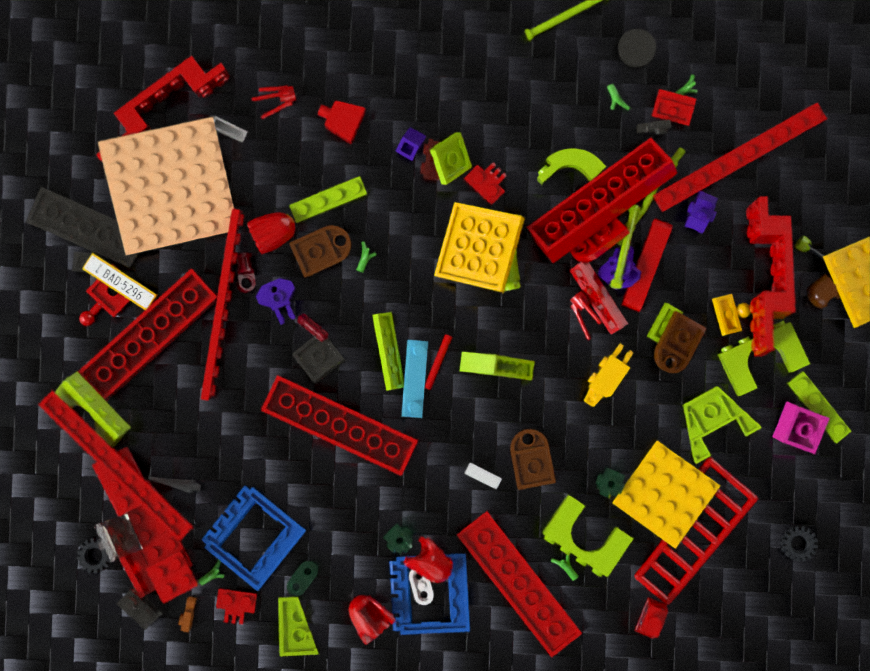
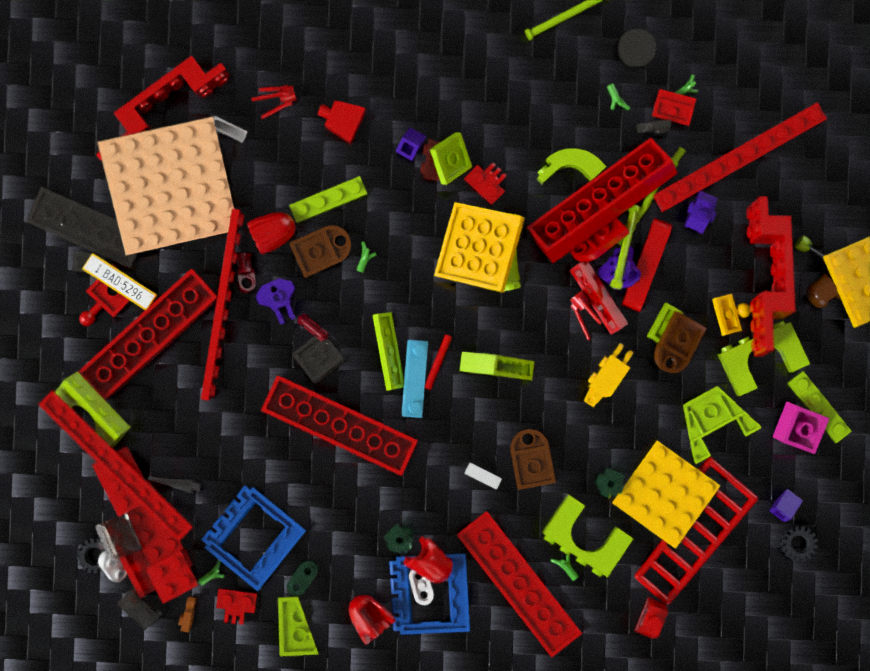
(113, 570): none -> white plate
(786, 505): none -> dark purple brick

